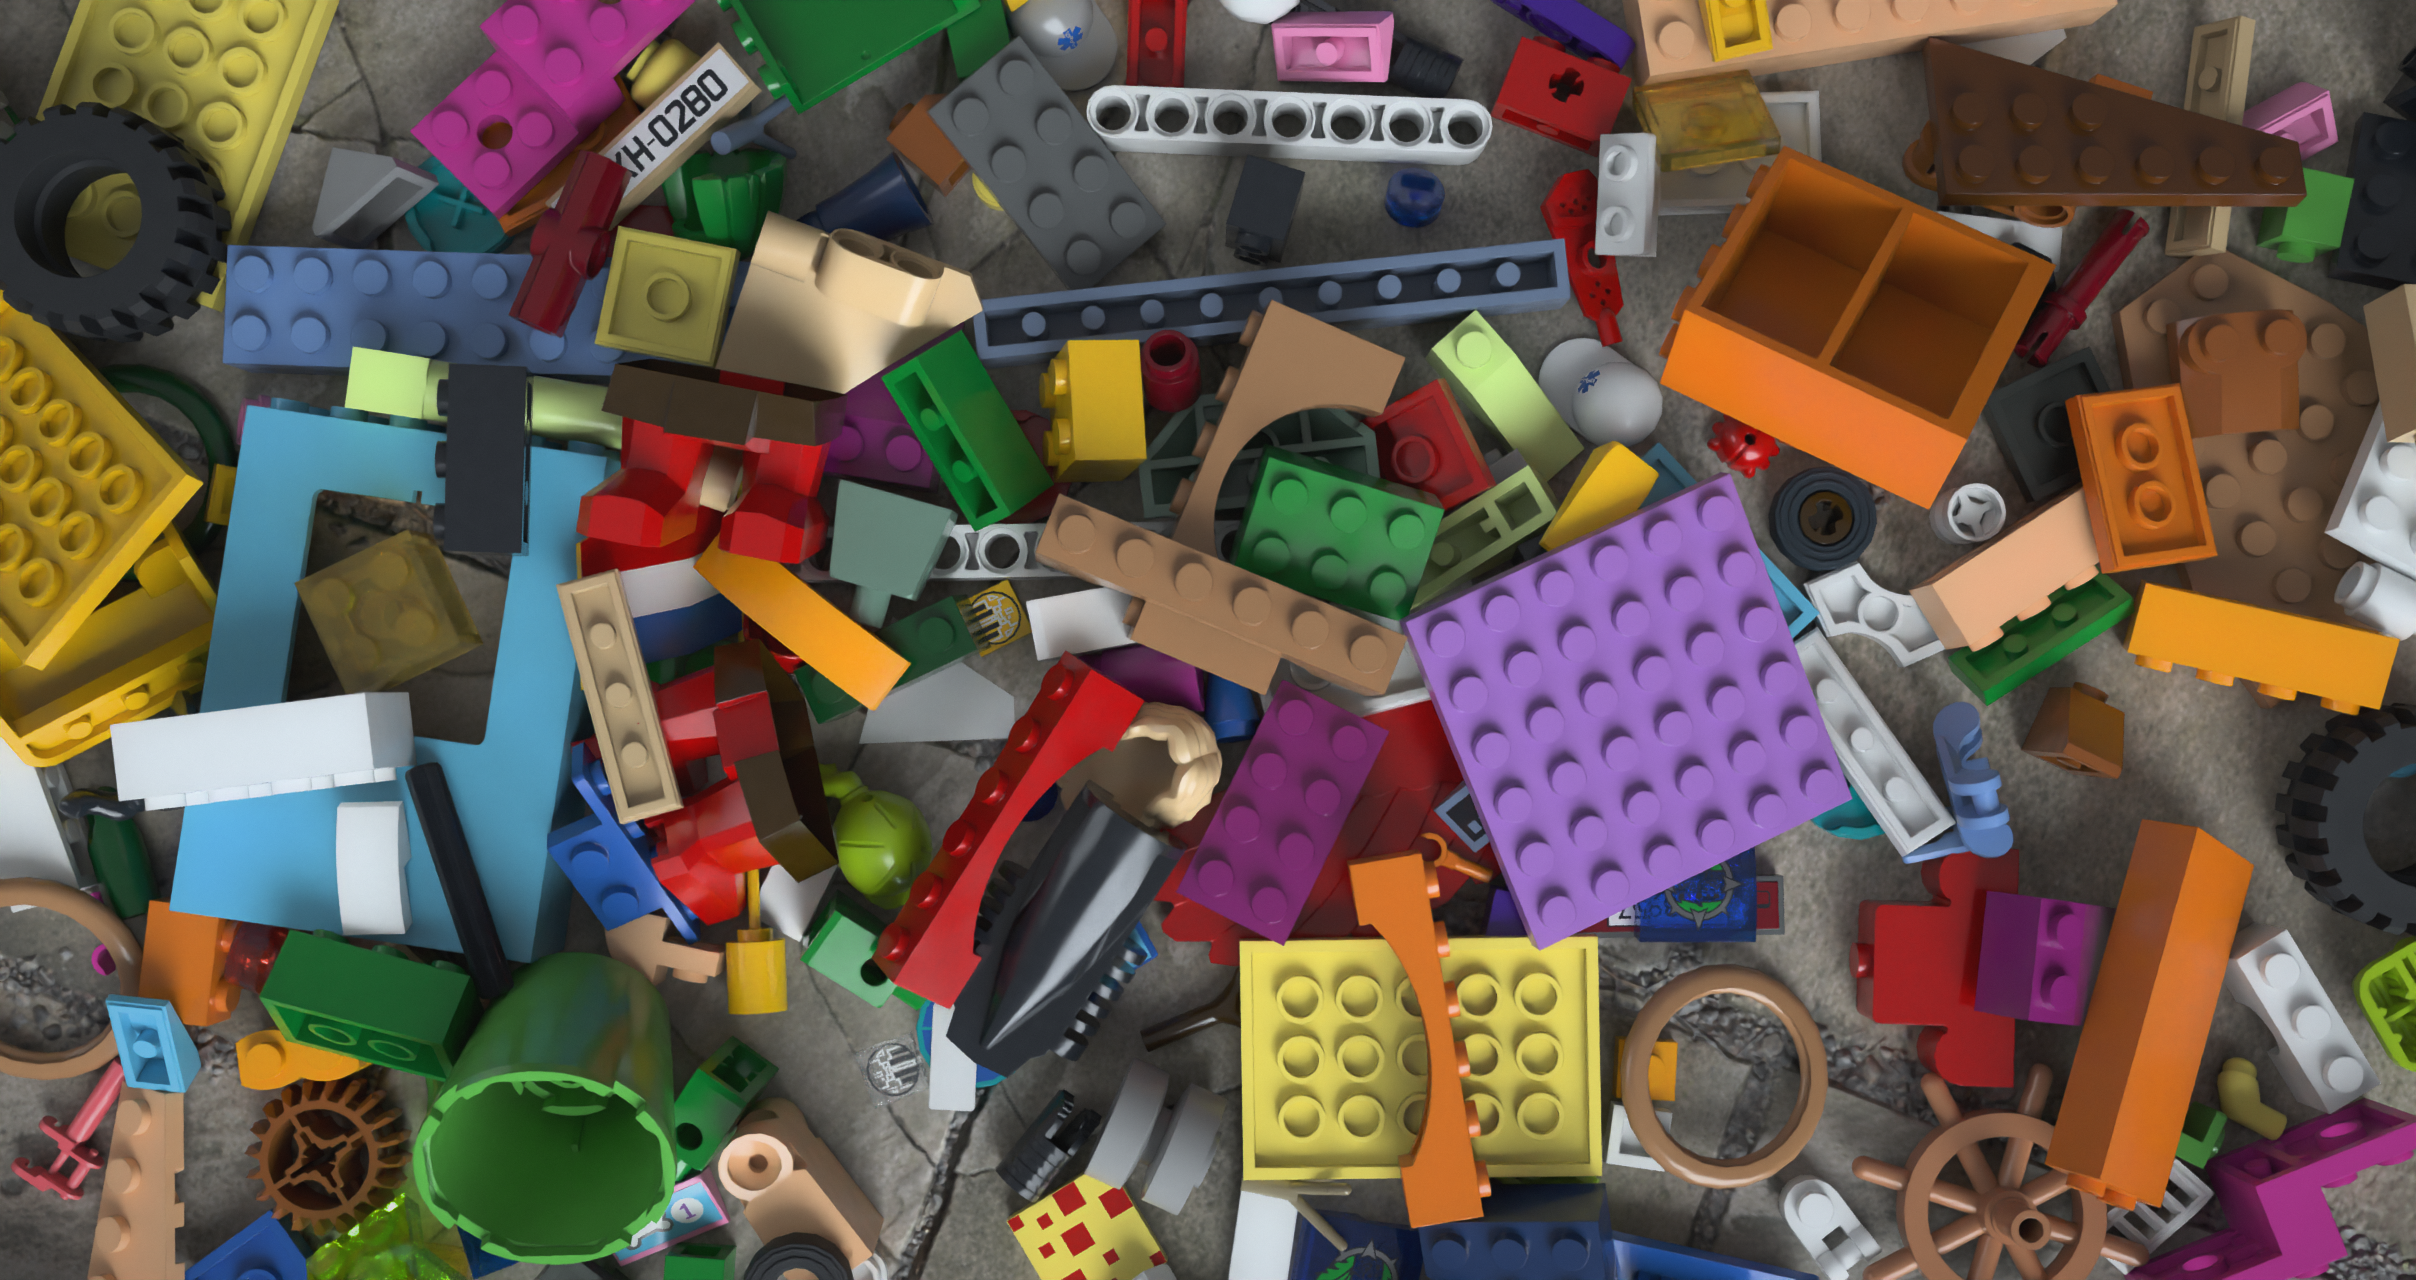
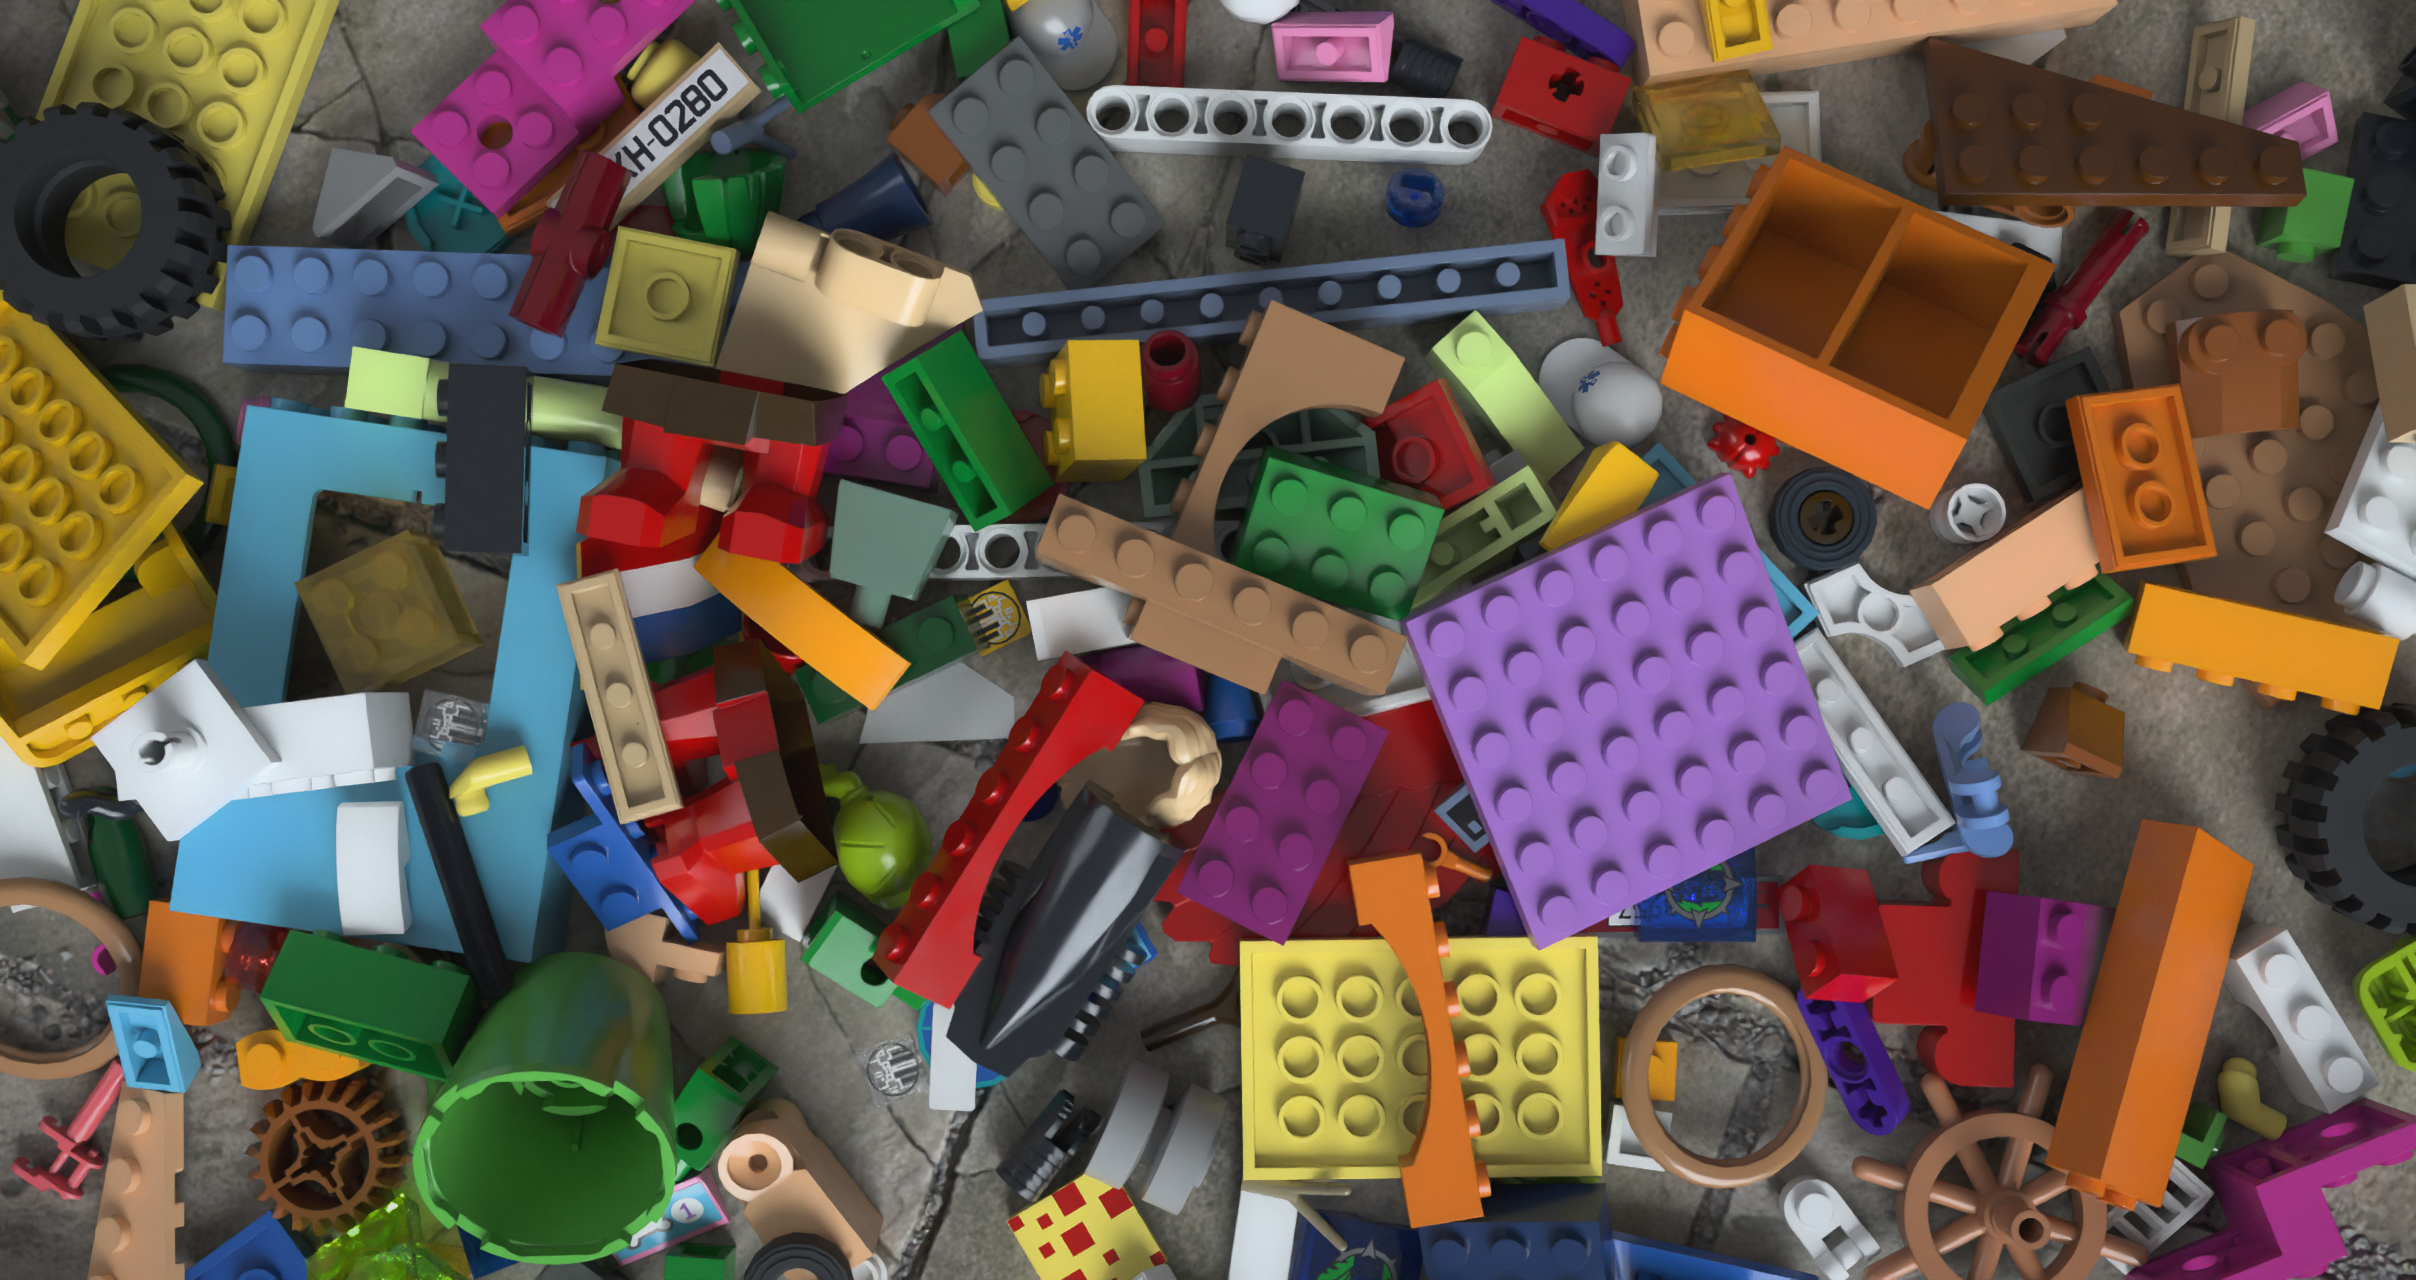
(186, 749): none -> white tile
(450, 725): none -> clear tile
(484, 772): none -> light yellow arm
(1836, 934): none -> red brick
(1874, 1104): none -> dark purple beam

